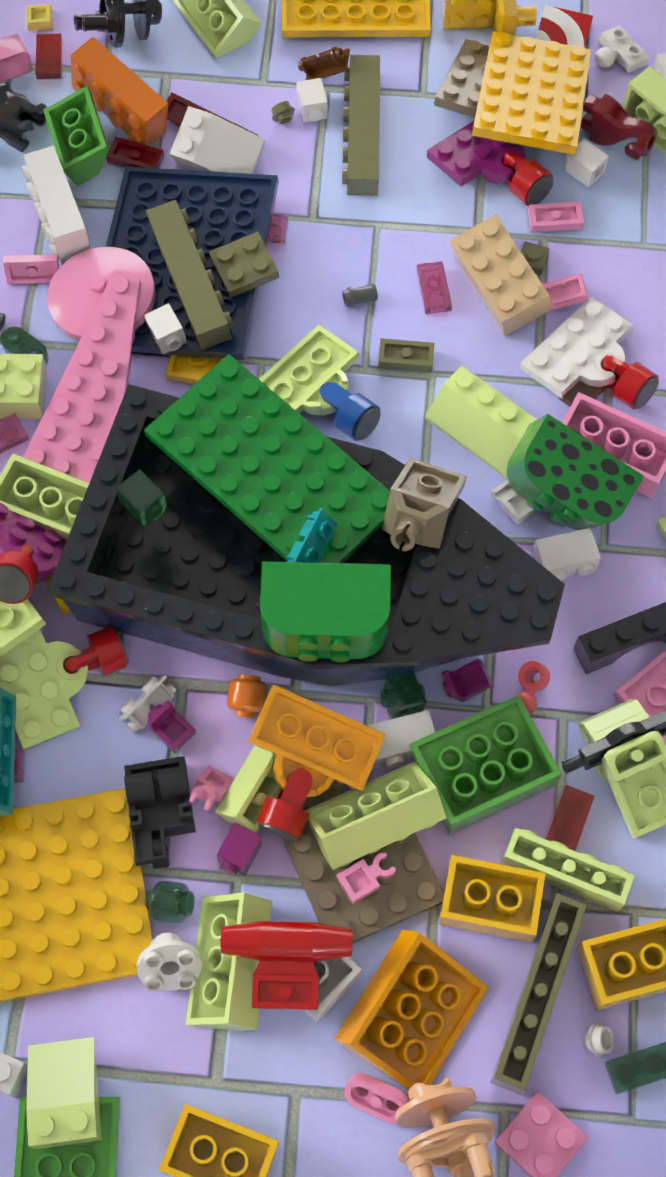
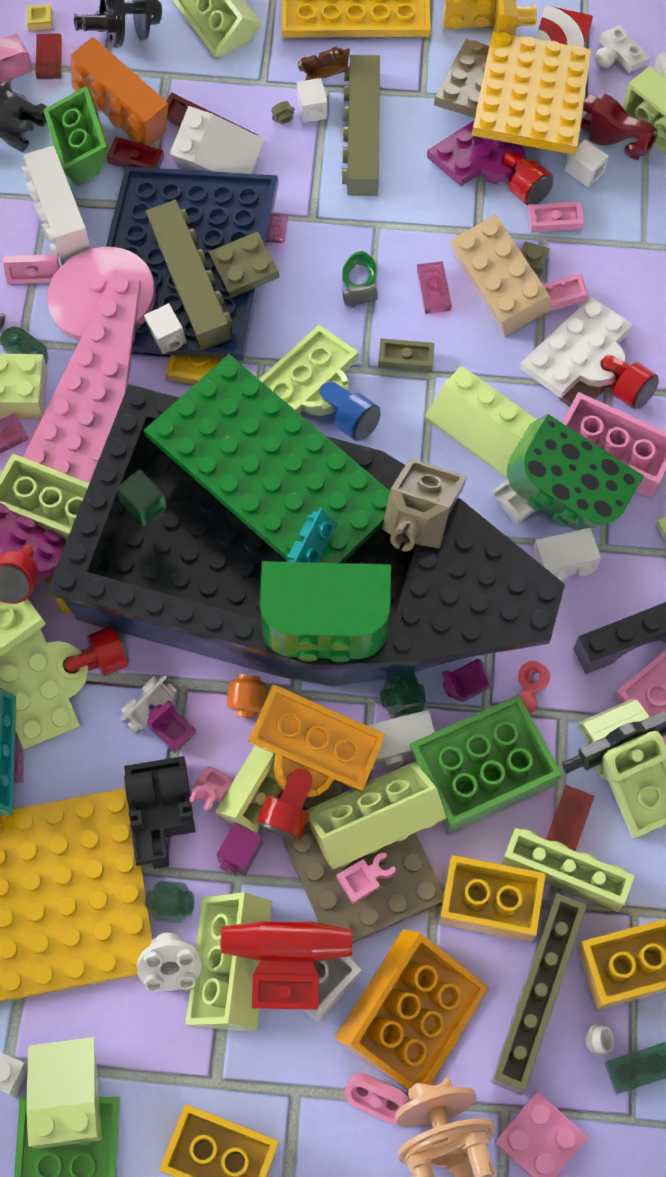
(359, 258): none -> green piece

